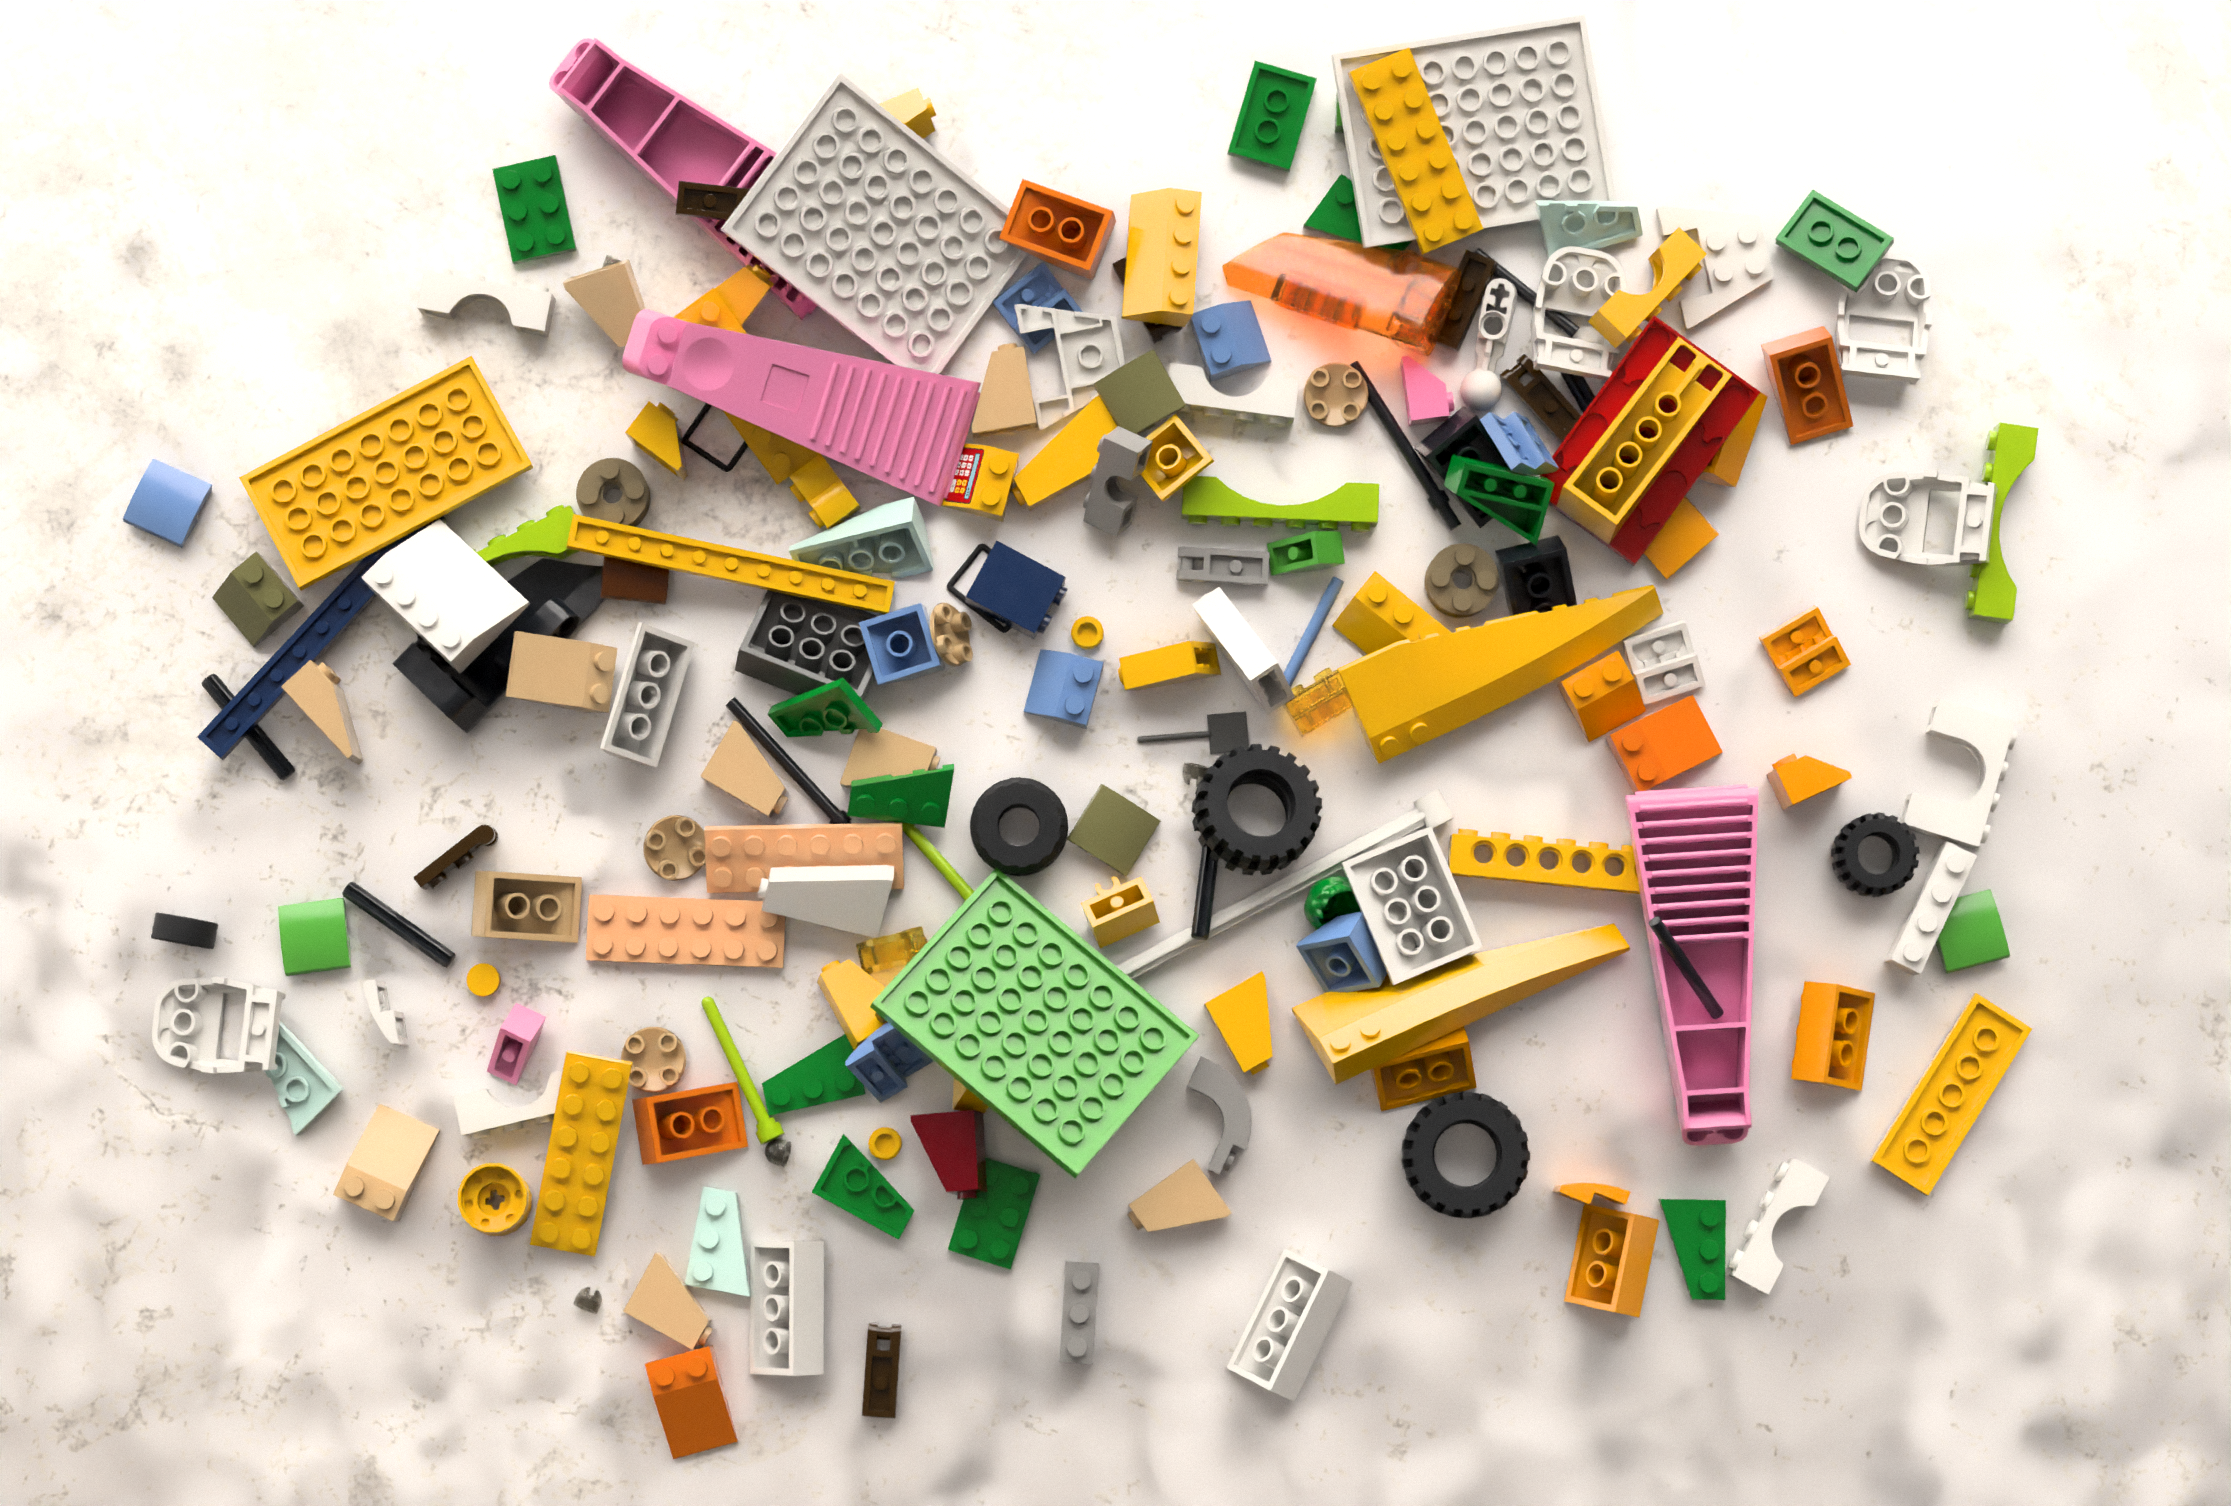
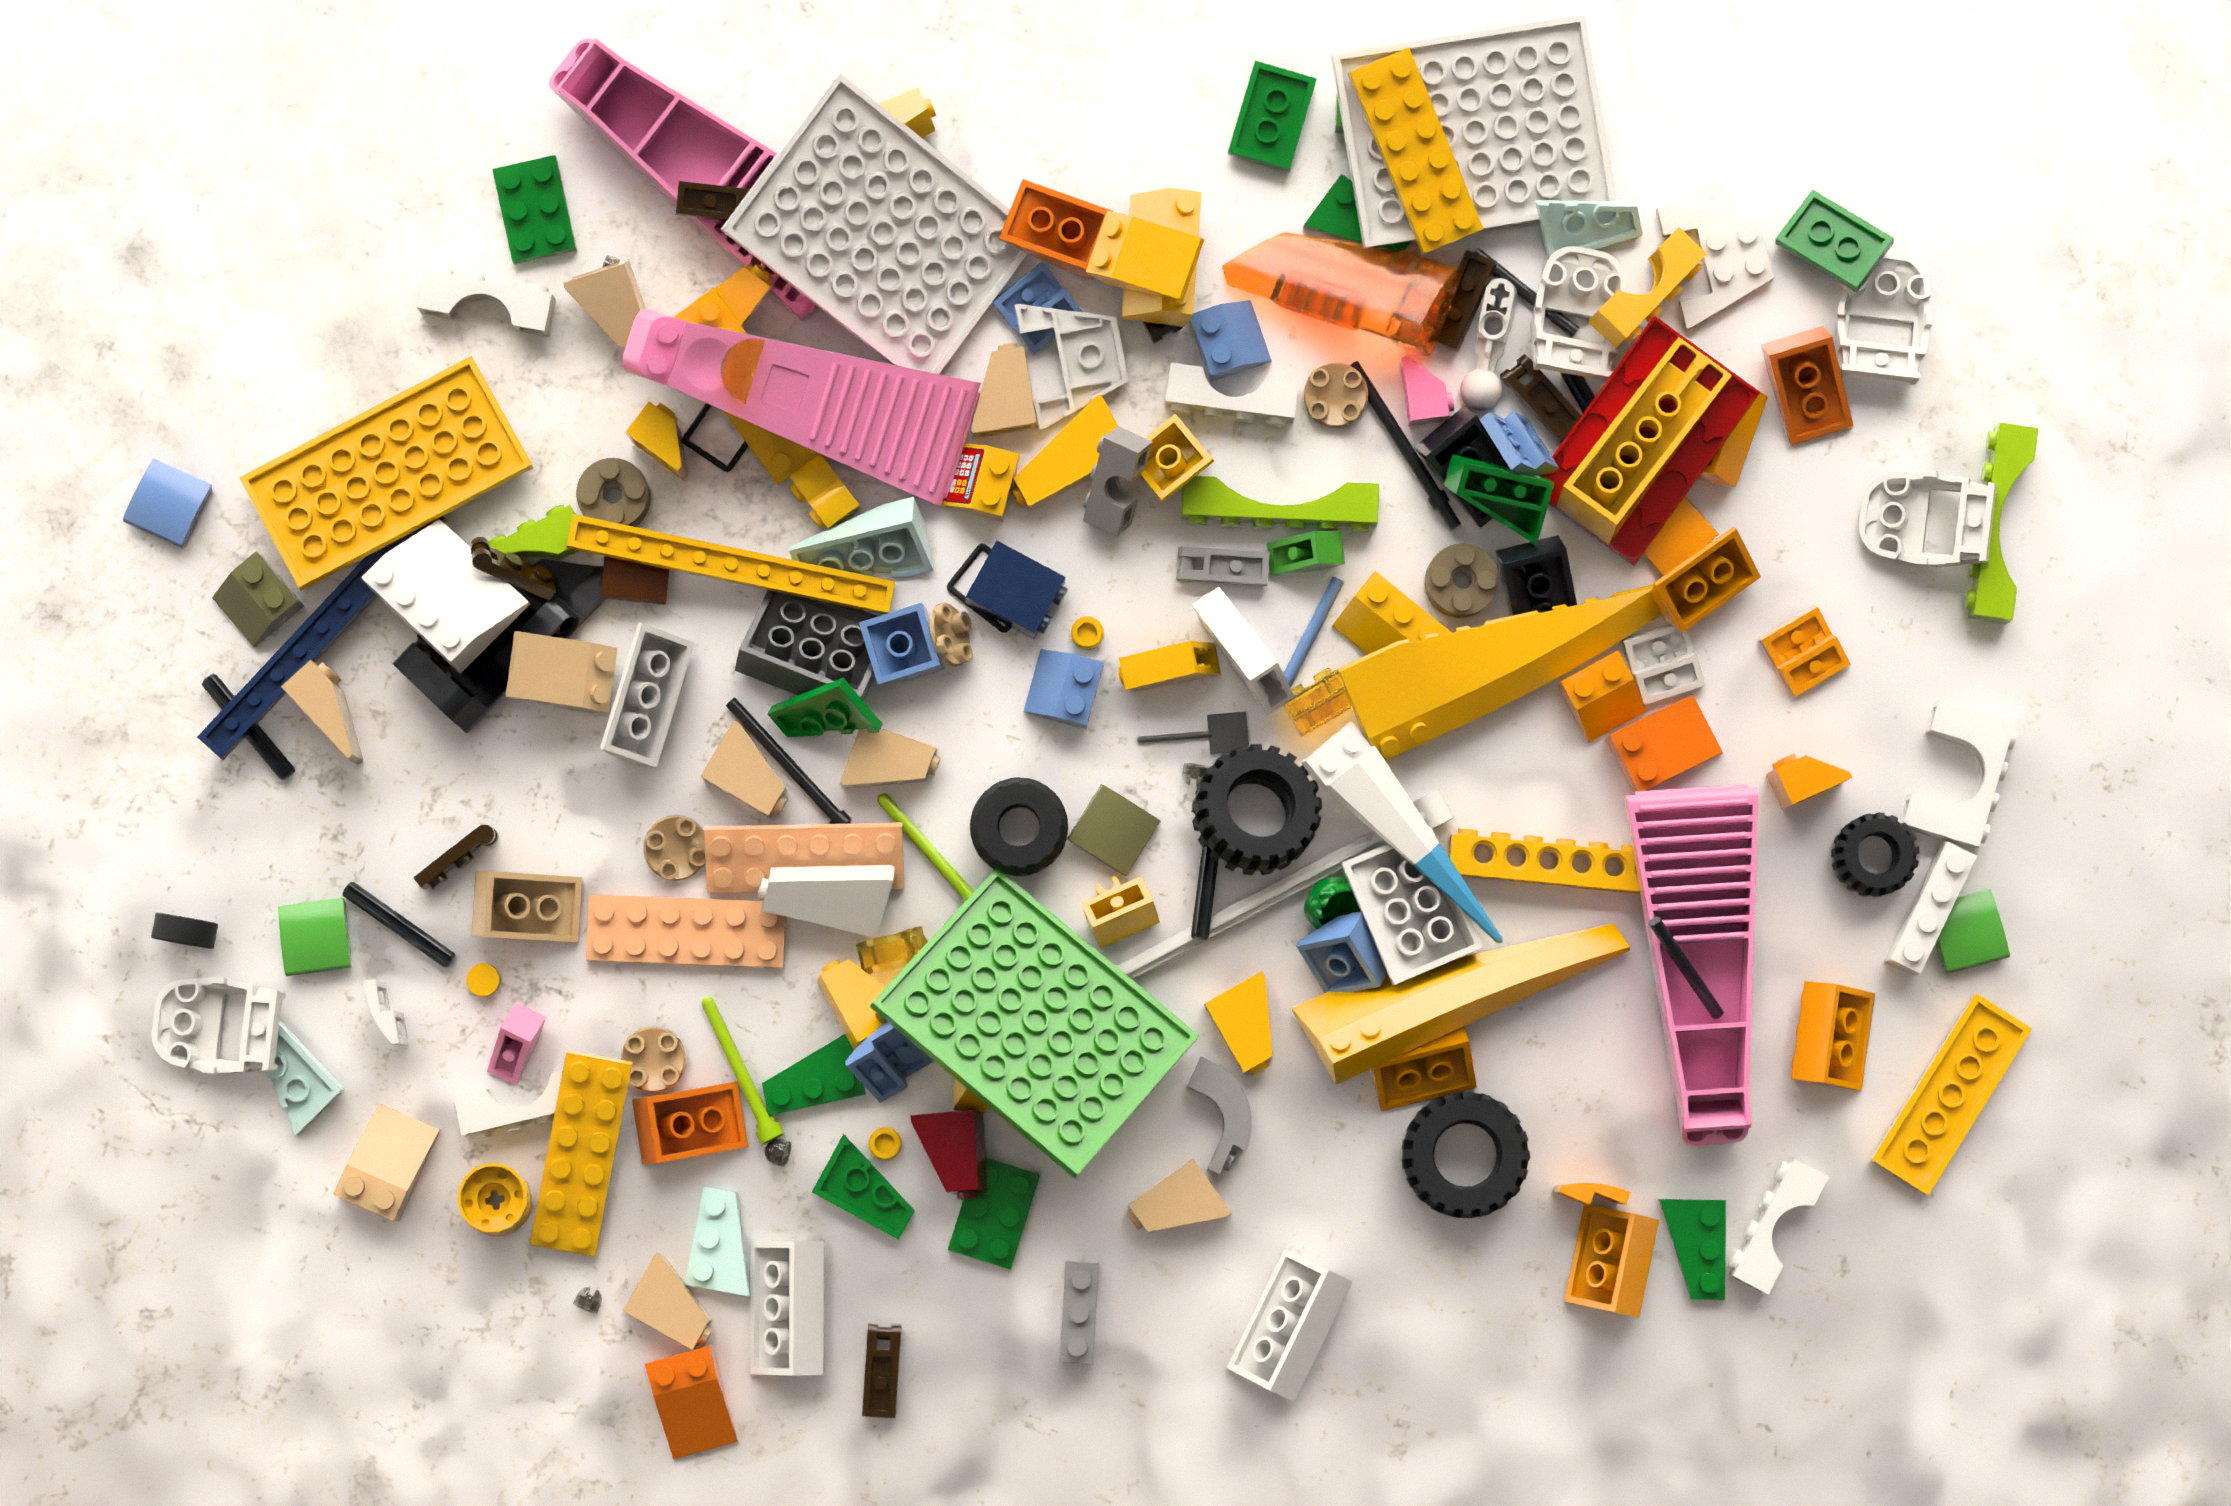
(512, 569): none -> dark brown plate
(740, 366): none -> clear yellow tile
(907, 798): green wing -> none
(1139, 393): olive slope -> none
(1144, 256): none -> yellow slope
(1367, 787): none -> white plate
(1705, 581): none -> light orange slope

